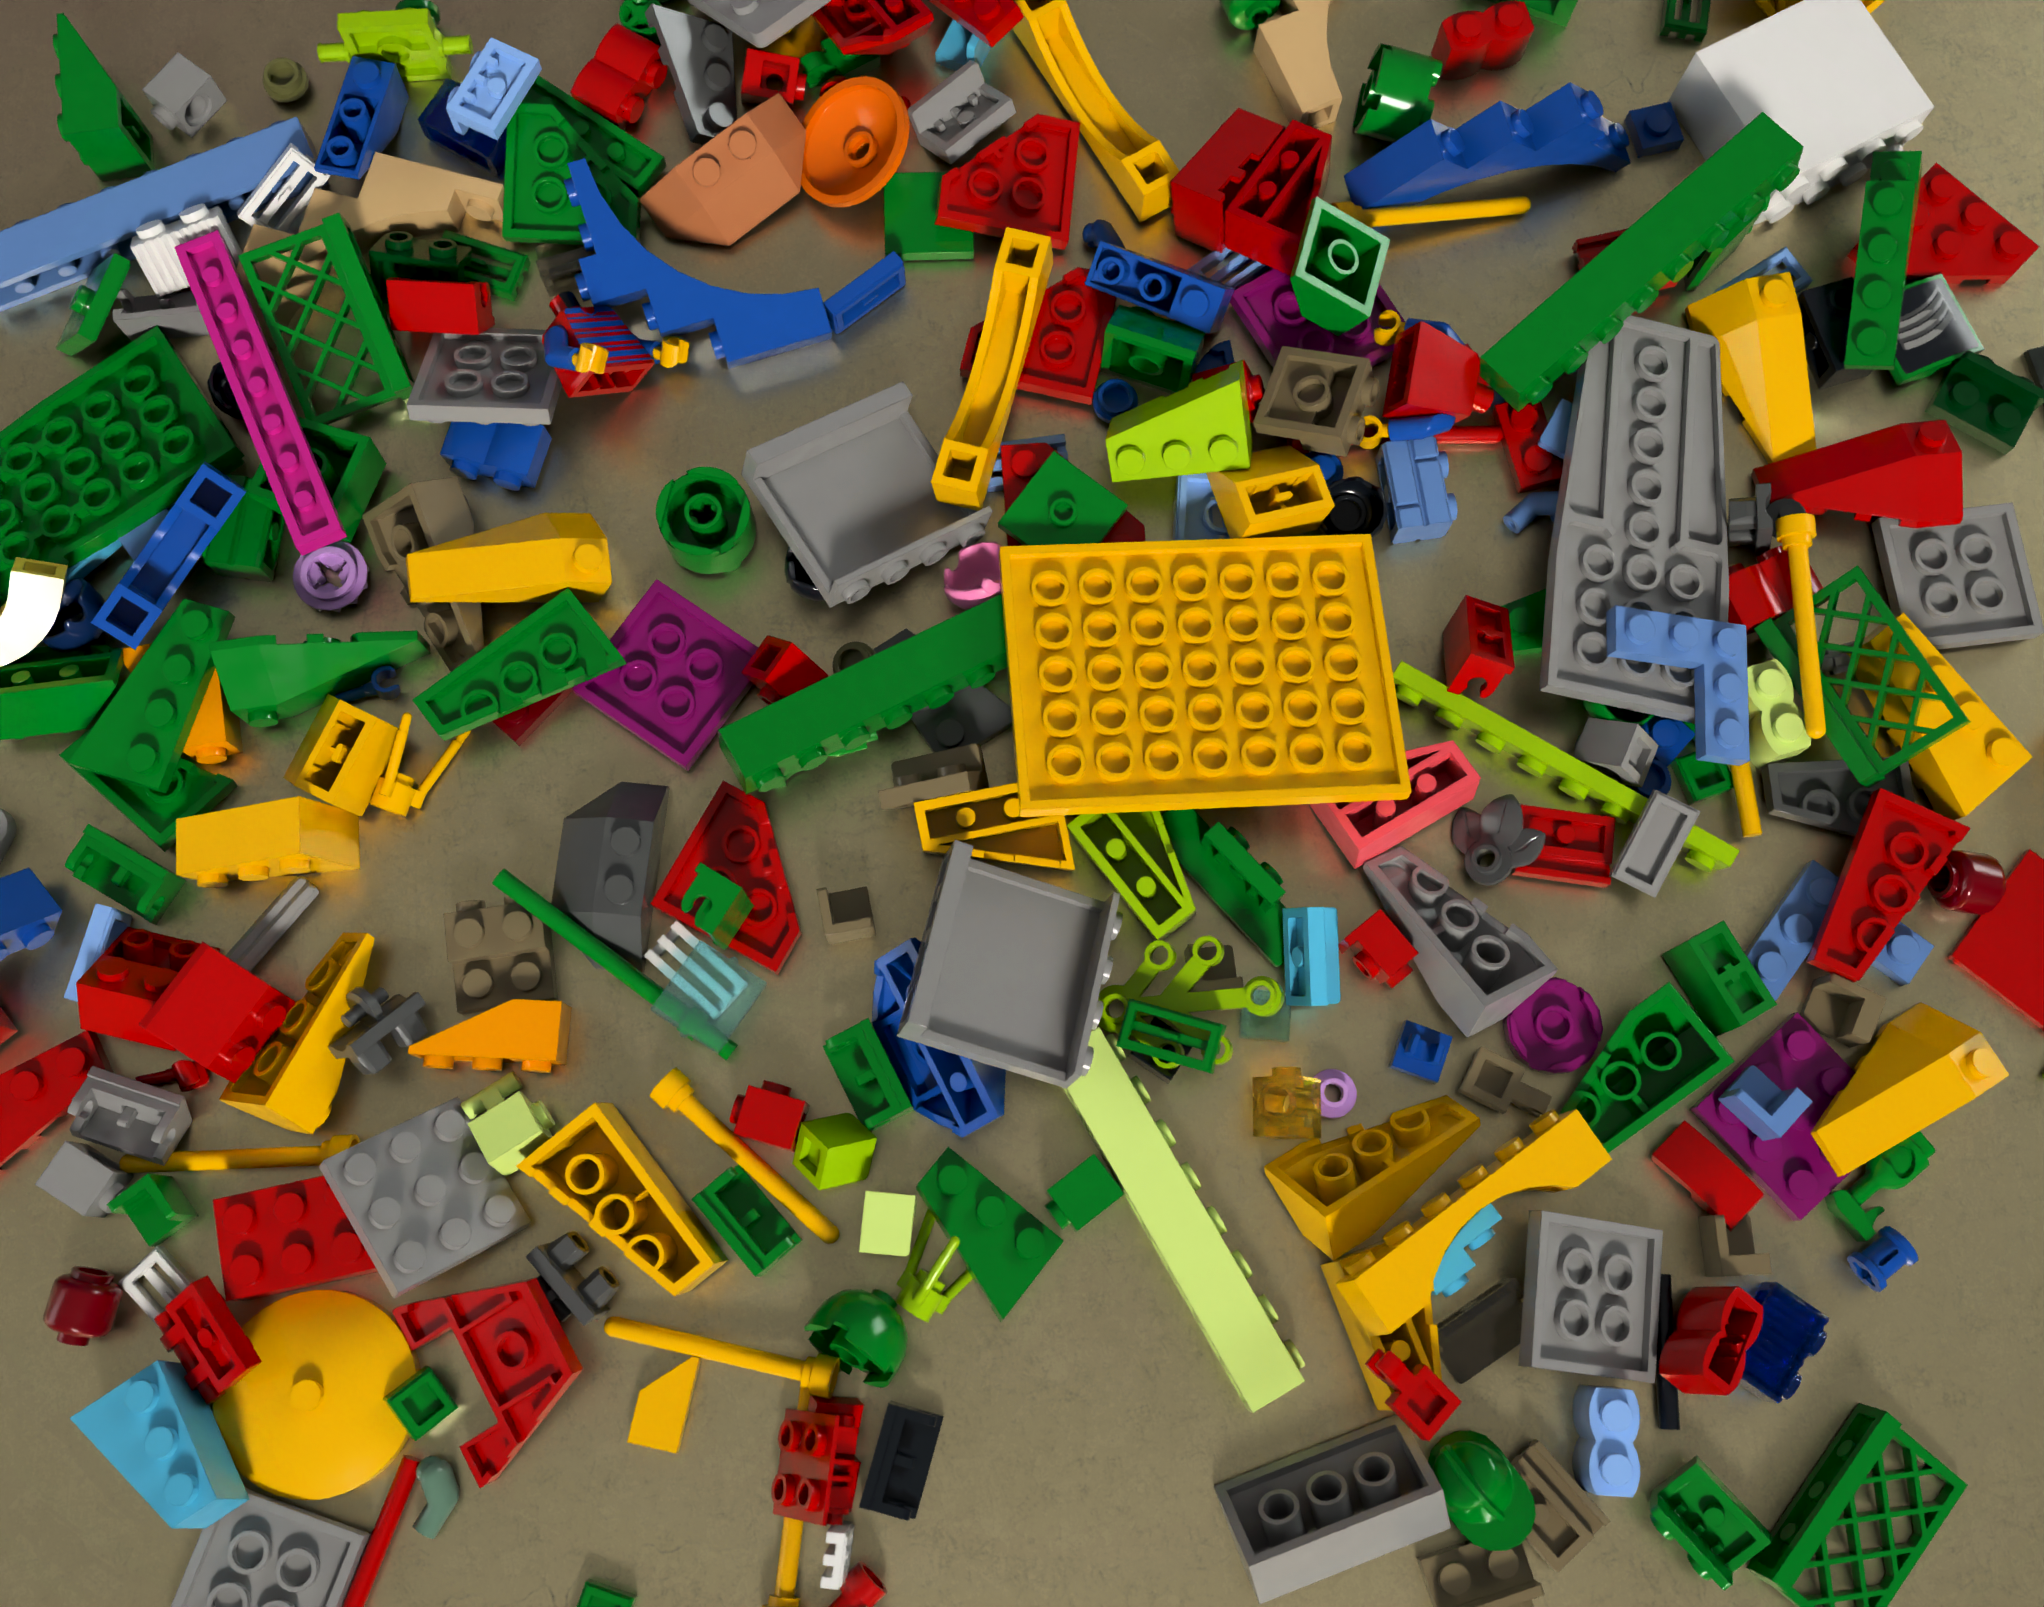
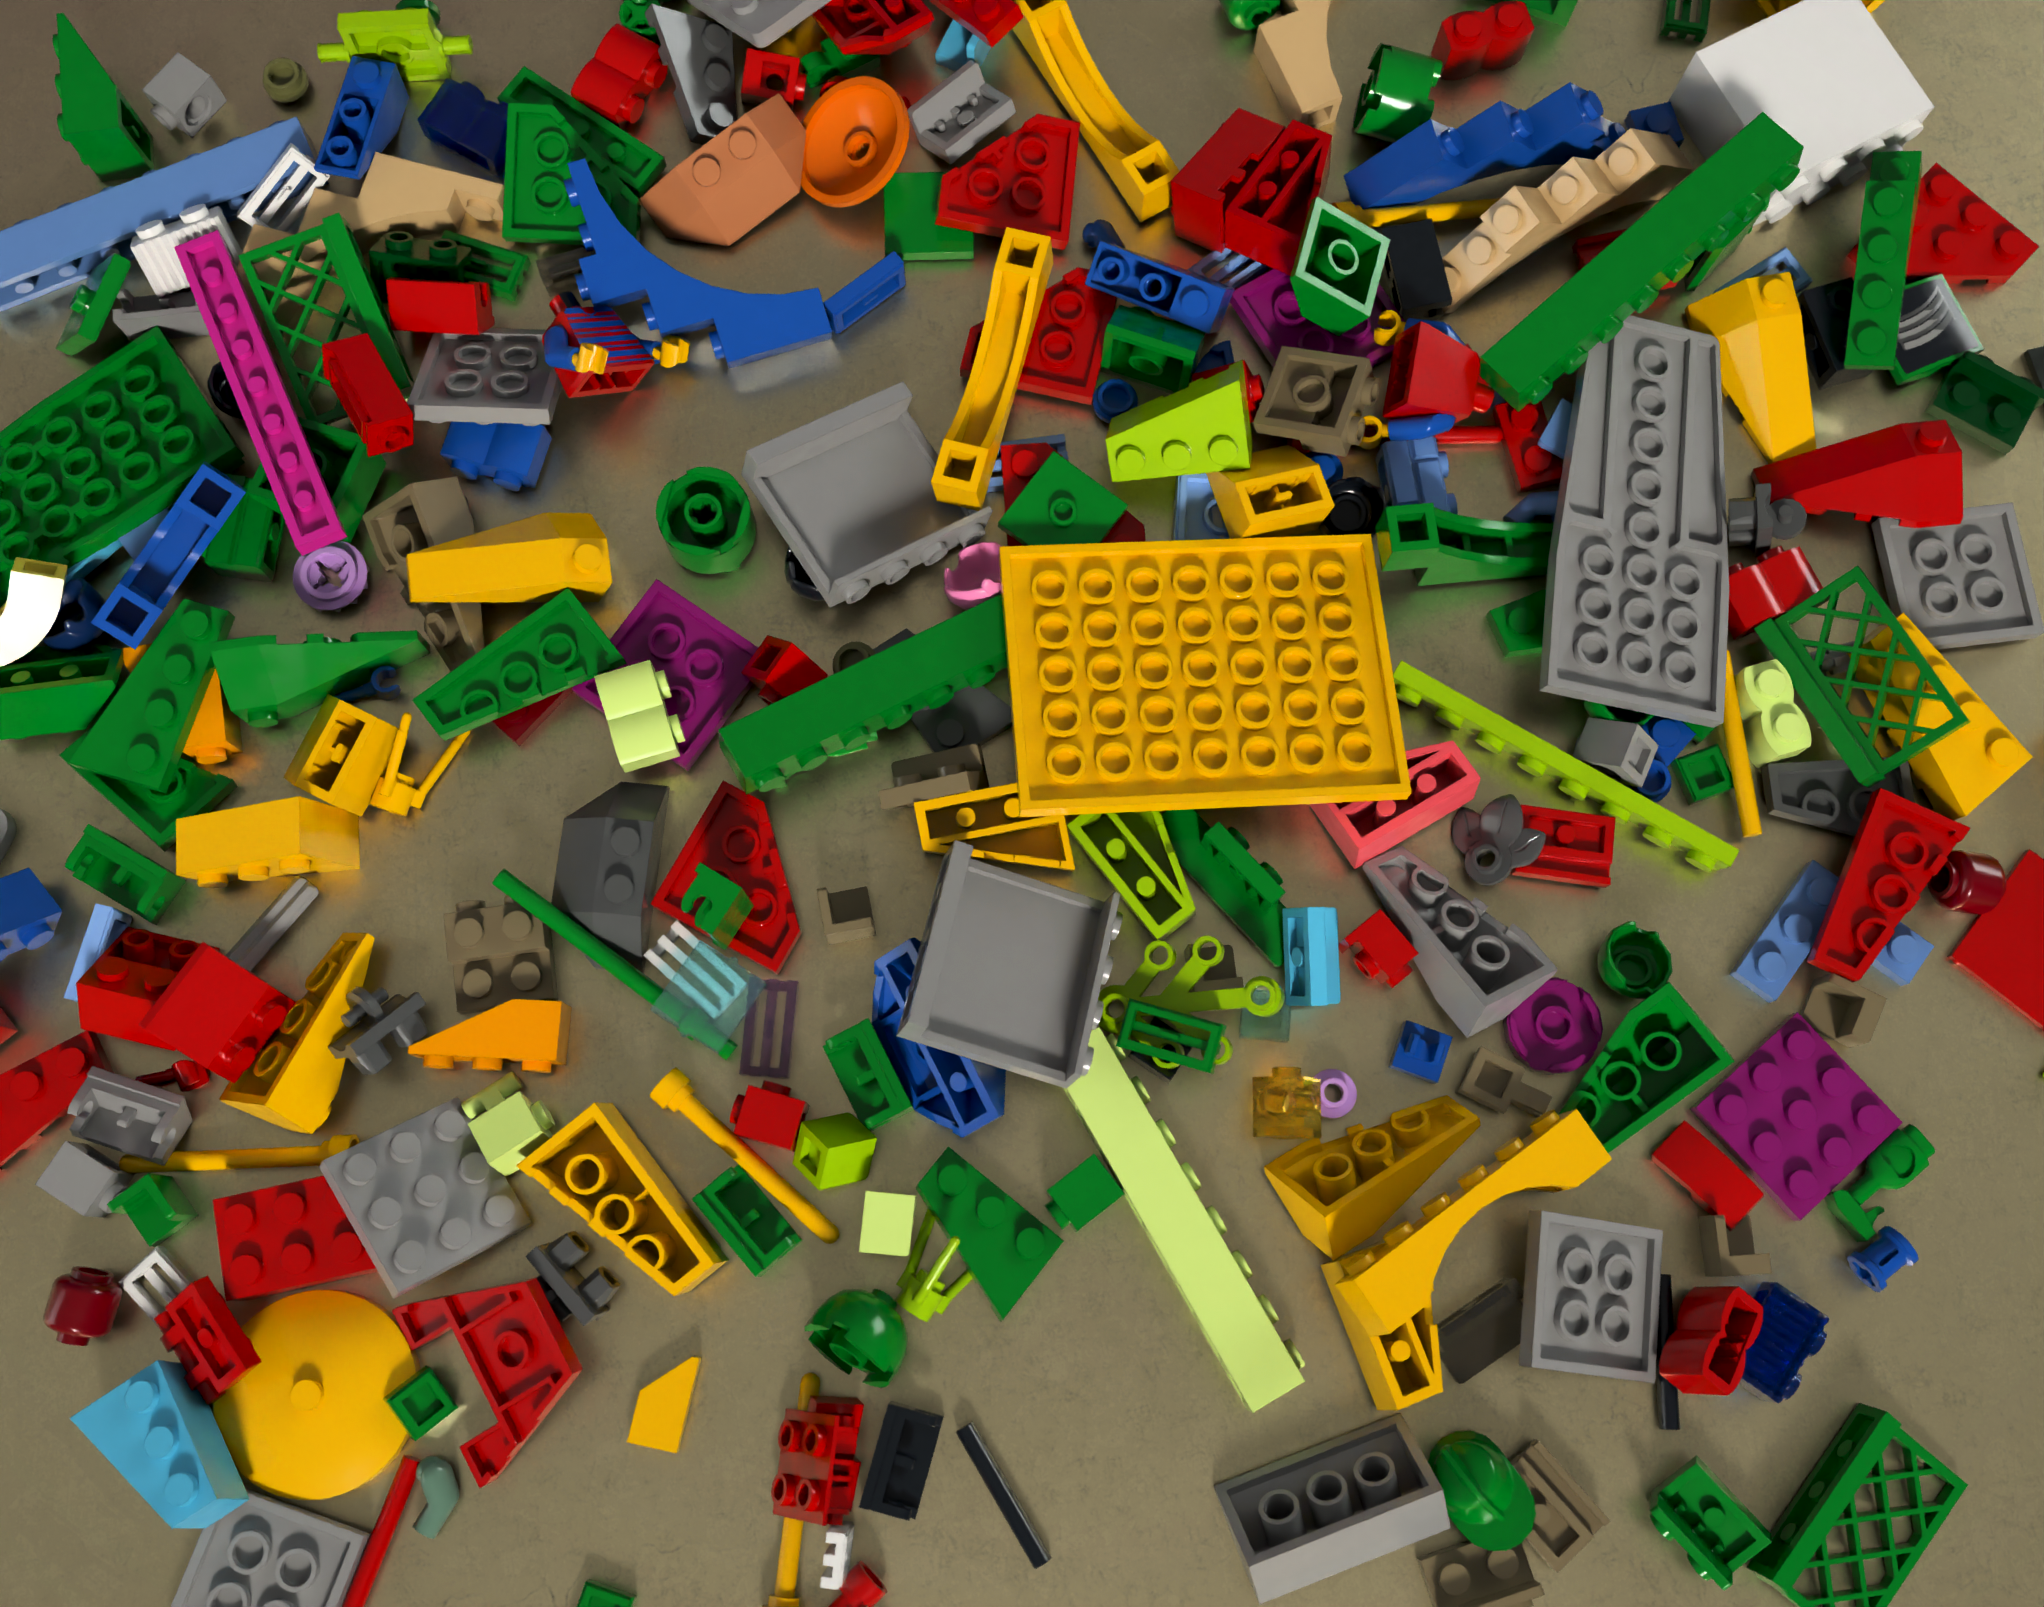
(368, 394): none -> red window
(492, 89): light blue bracket -> none
(638, 715): none -> yellowish green brick
(765, 1070): none -> tile
(815, 1373): yellow piece -> none
(1003, 1495): none -> black bar
(1416, 271): none -> black hinge
(1418, 1394): red plate -> none
(1456, 1261): medium azure slope -> none
(1459, 547): none -> green arch
(1477, 646): red hinge -> none
(1523, 220): none -> tan arch
(1605, 1453): light blue brick -> none
(1634, 961): none -> green hair
(1654, 843): light grey tile -> none
(1719, 979): green hinge -> none
(1720, 671): medium blue plate -> none
(1763, 1104): medium blue panel -> none
(1796, 536): yellow piece -> none
(1906, 1082): yellow wedge -> none

